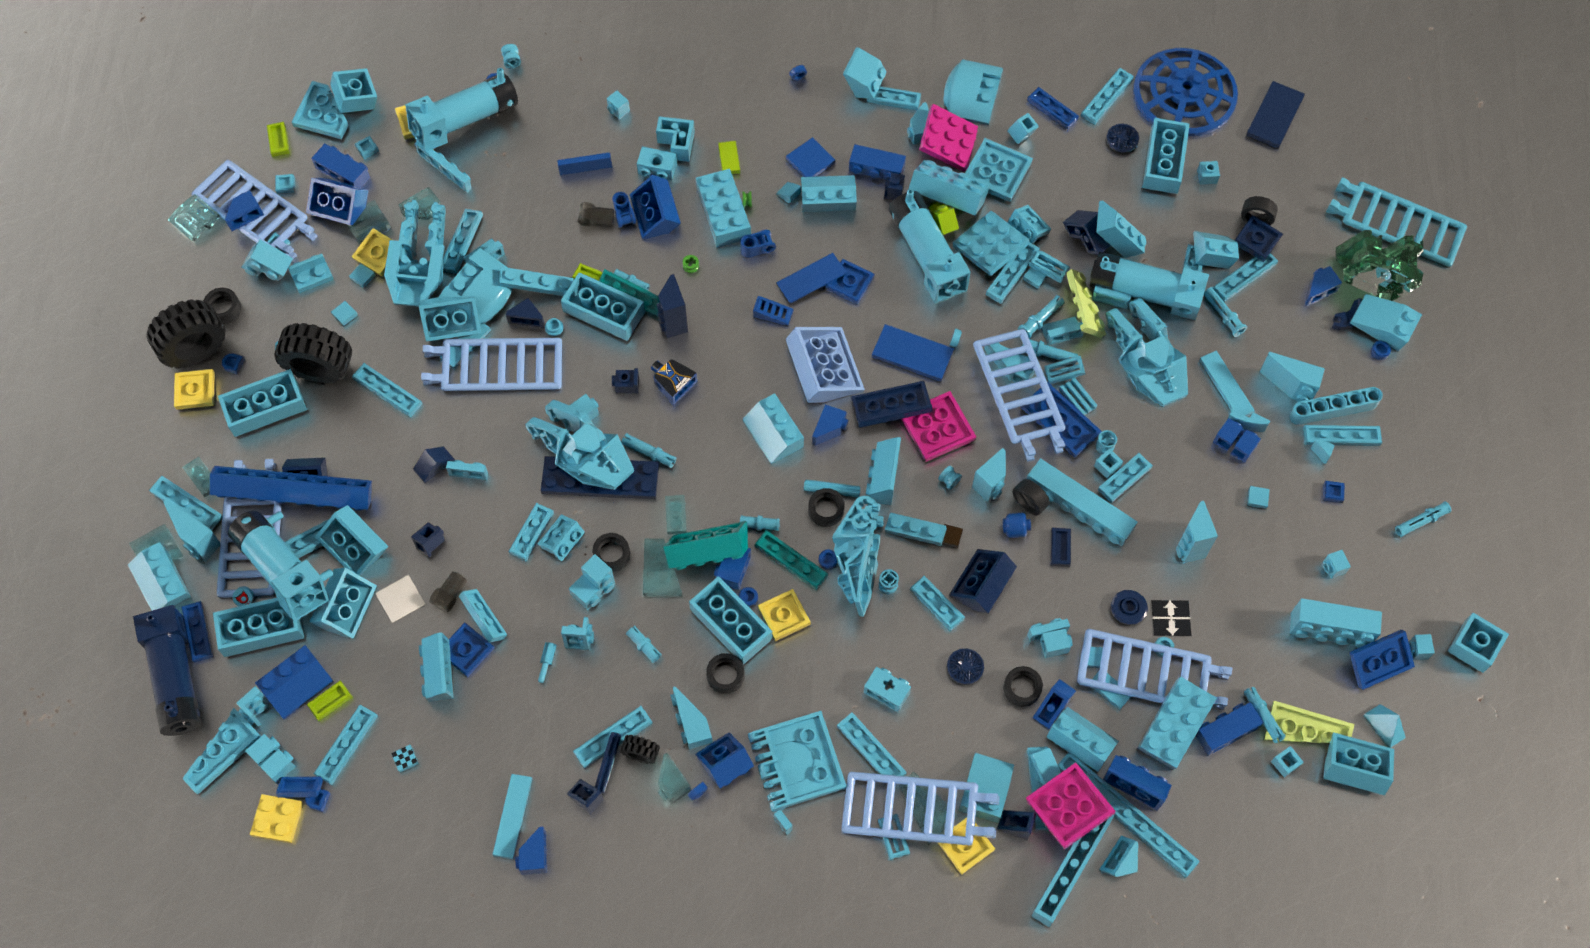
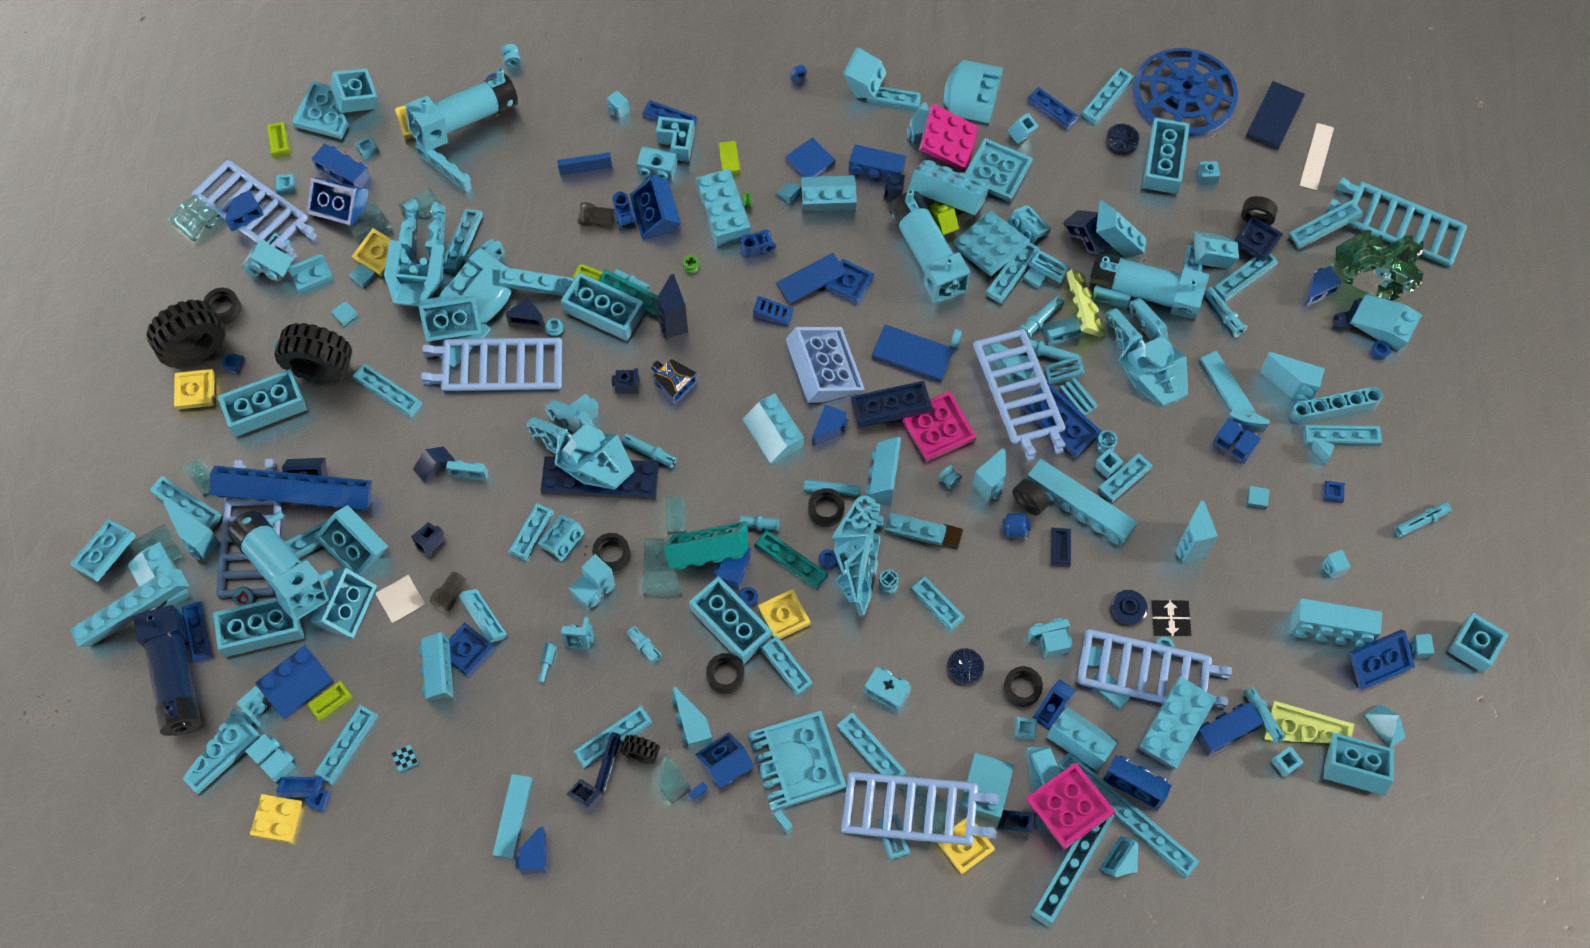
(103, 550): none -> medium azure plate
(134, 603): none -> medium azure brick
(654, 110): none -> blue tile
(786, 665): none -> medium azure tile
(983, 580): dark blue slope -> none
(1025, 728): none -> medium azure tile
(1316, 156): none -> white sticker
(1325, 224): none -> medium azure plate

